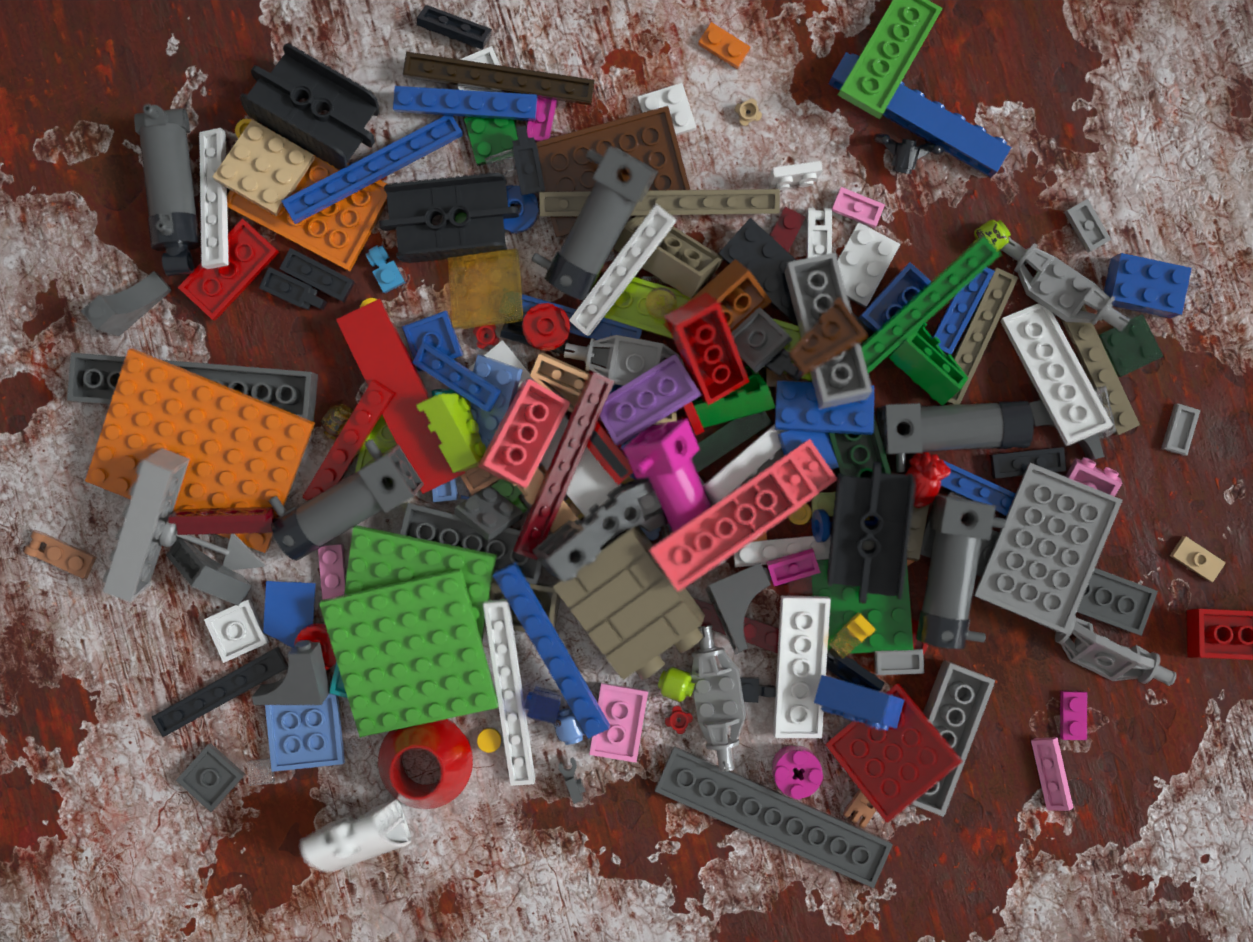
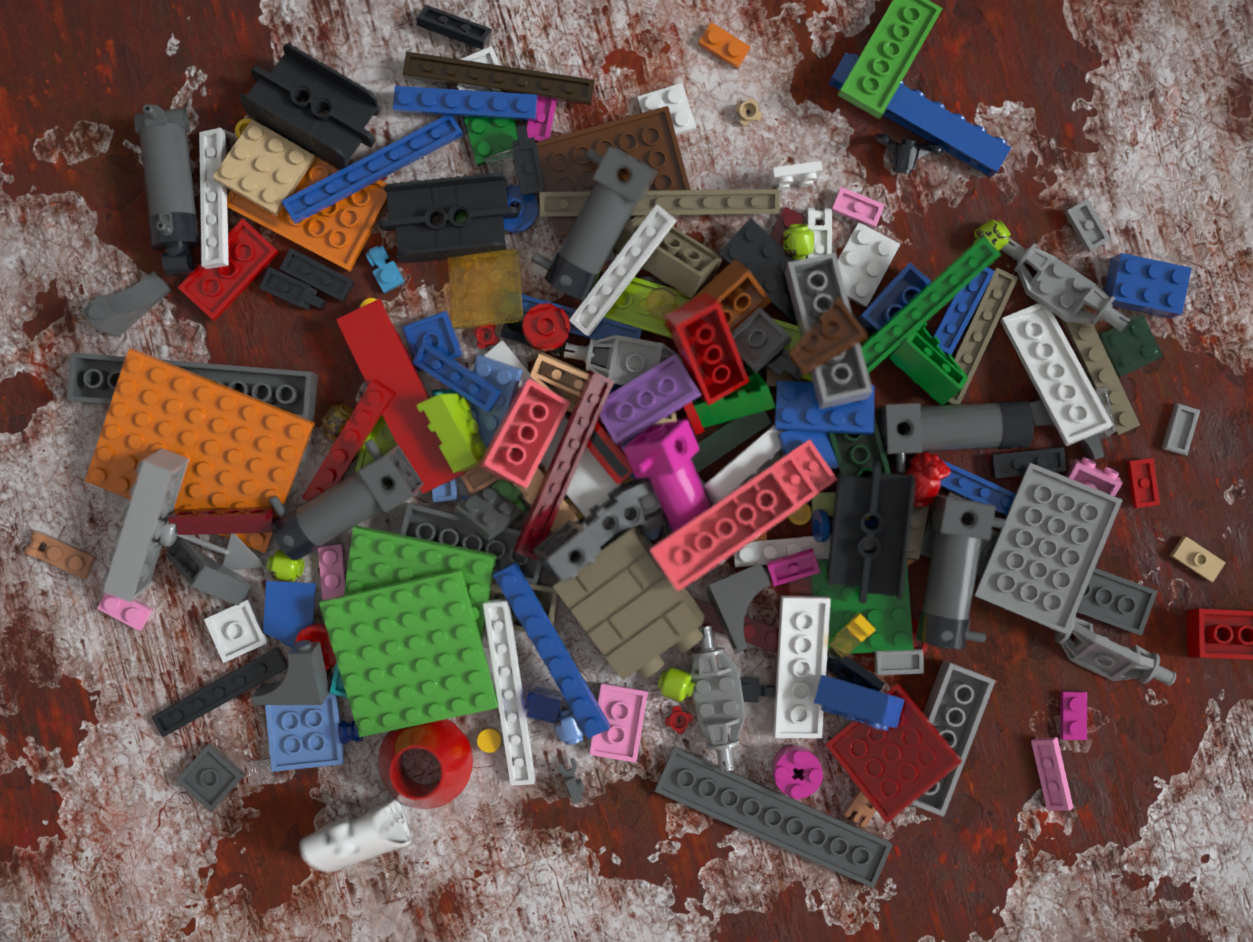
(131, 613): none -> bright pink plate
(284, 568): none -> lime head
(348, 732): none -> clear blue wheel
(798, 241): none -> lime head
(1143, 483): none -> red plate

